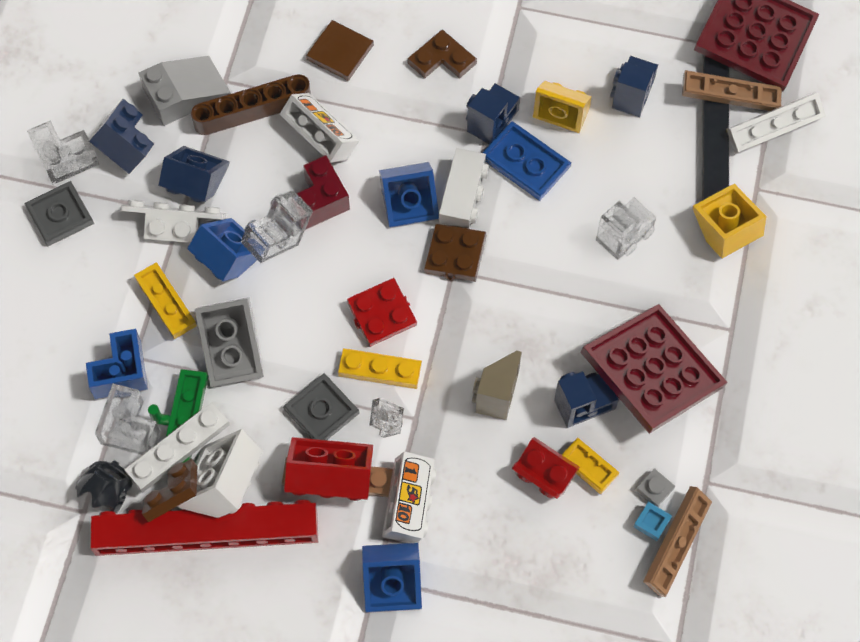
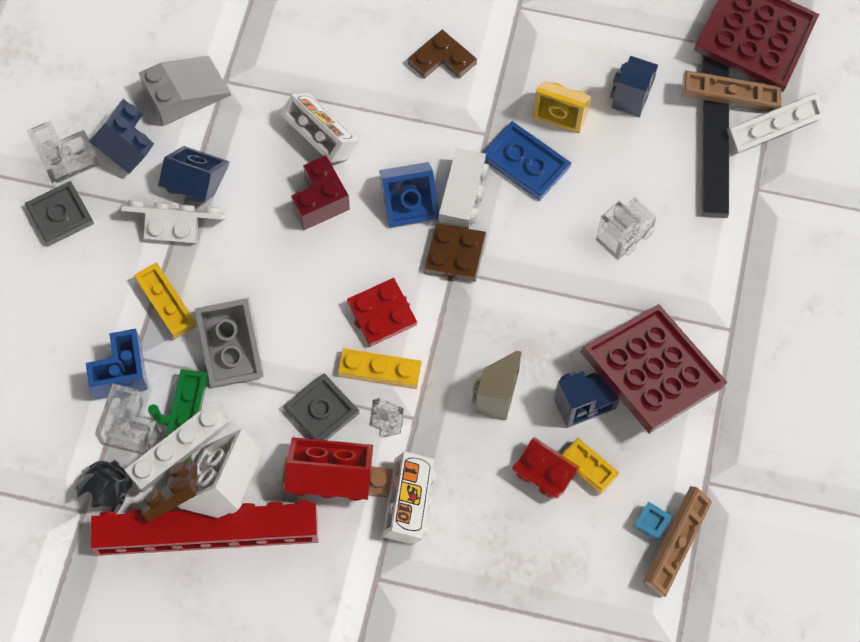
(221, 249): blue slope -> none
(238, 103): reddish brown beam -> none
(279, 229): clear brick -> none
(340, 50): reddish brown tile -> none
(391, 577): blue slope -> none
(491, 112): dark blue brick -> none
(655, 488): light grey plate -> none
(729, 220): yellow slope -> none

